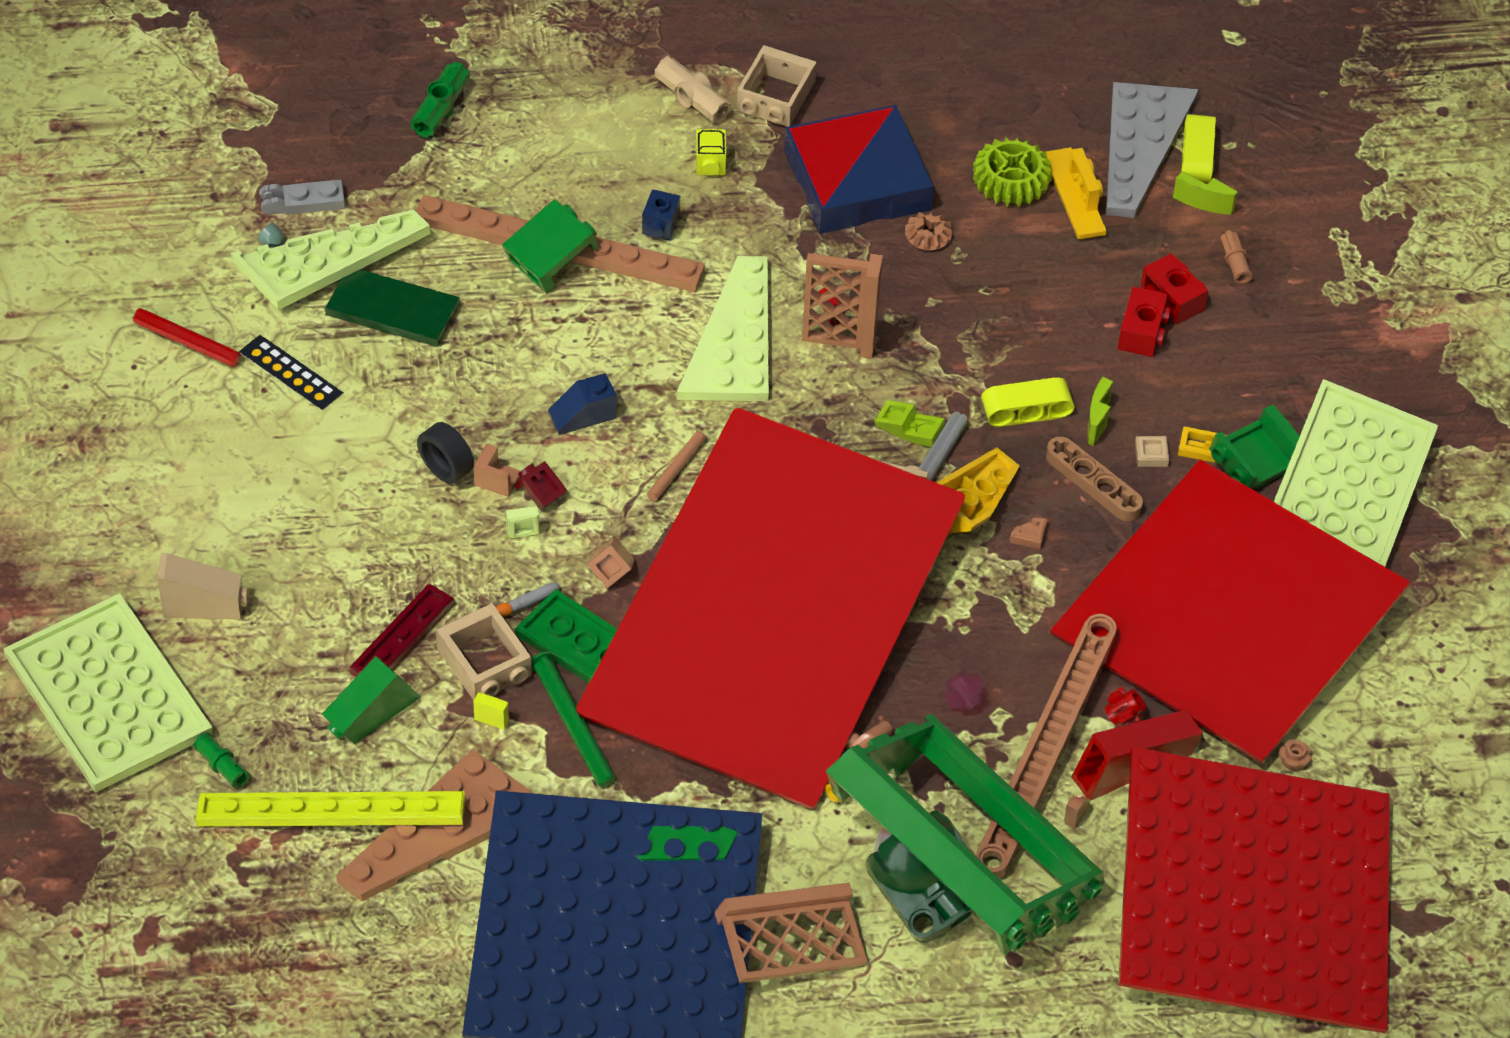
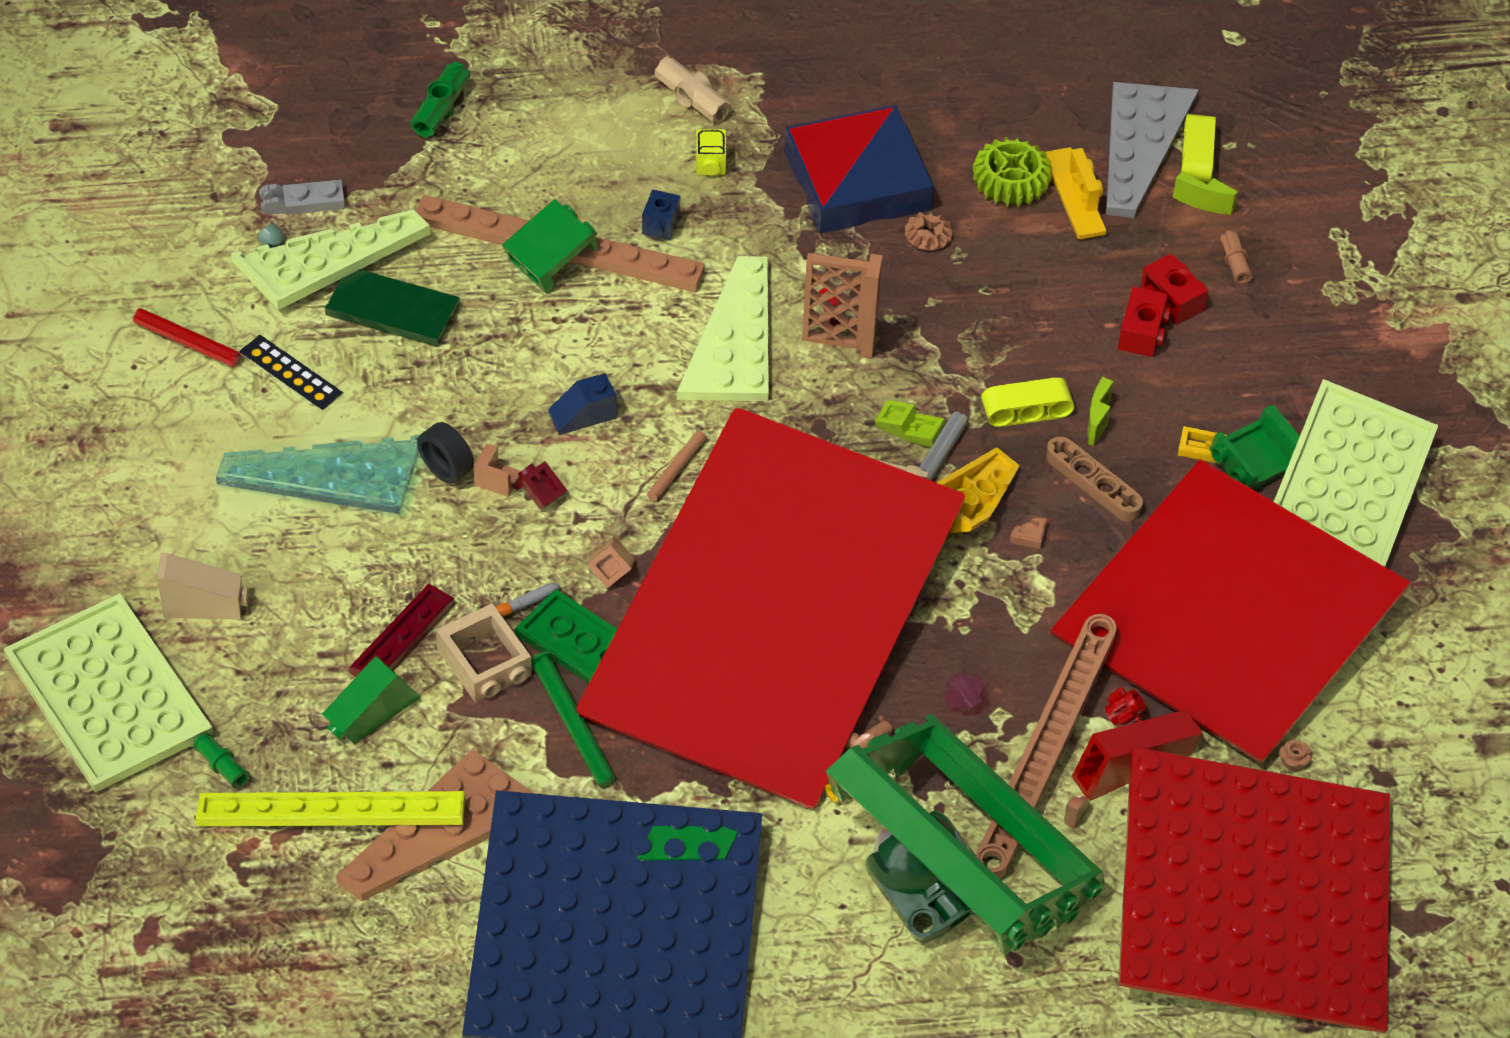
(336, 473): none -> clear light blue wing
(491, 710): neon yellow tile -> none
(522, 522): yellowish green tile -> none
(771, 63): tan window -> none
(780, 907): nougat fence -> none
(1151, 451): tan tile -> none

